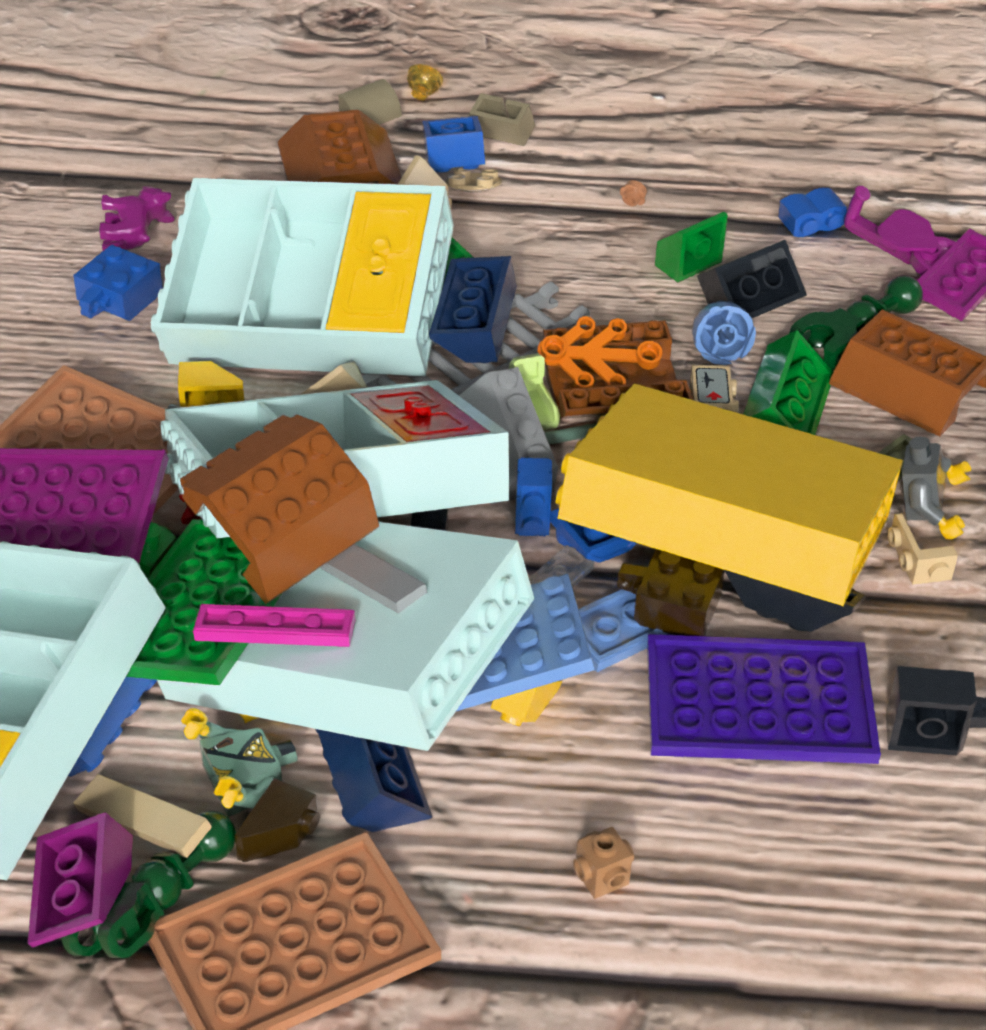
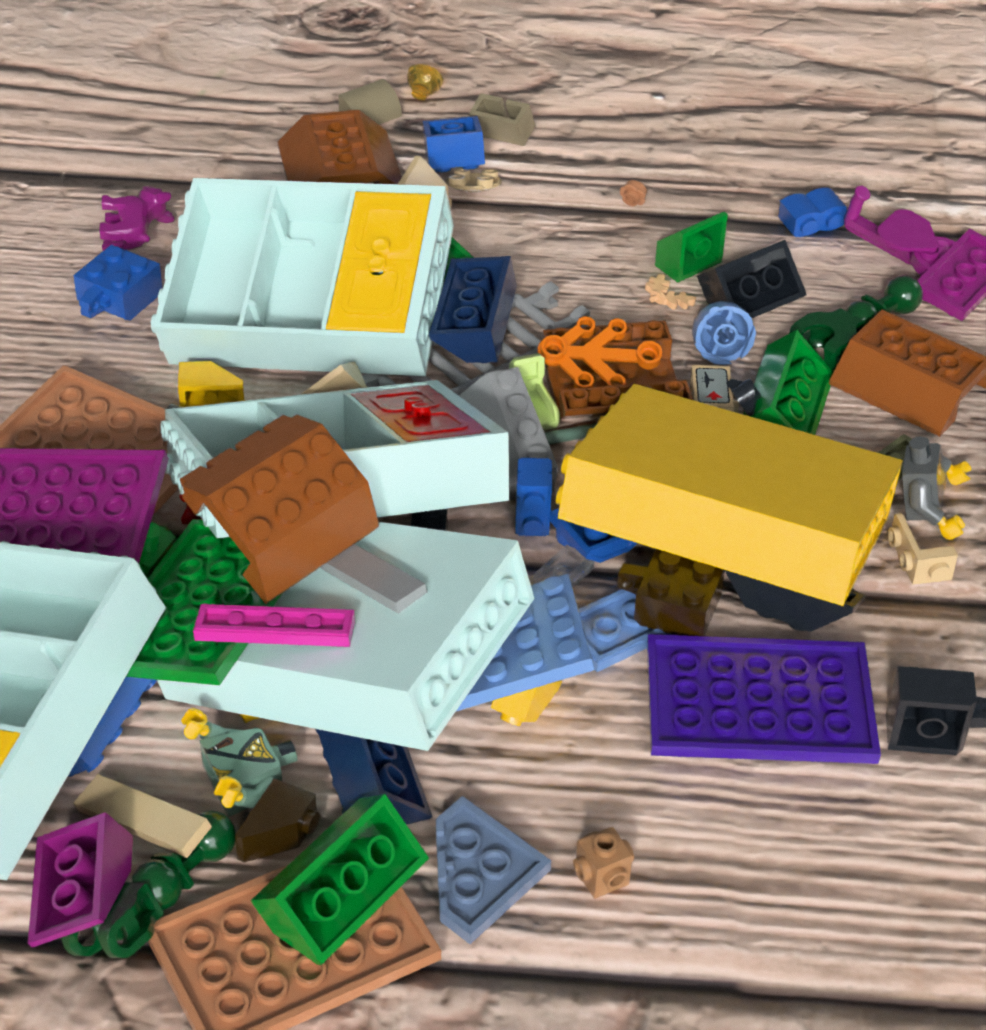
(341, 878): none -> green slope
(481, 869): none -> sand blue plate
(659, 293): none -> light nougat animal
(745, 394): none -> black piece

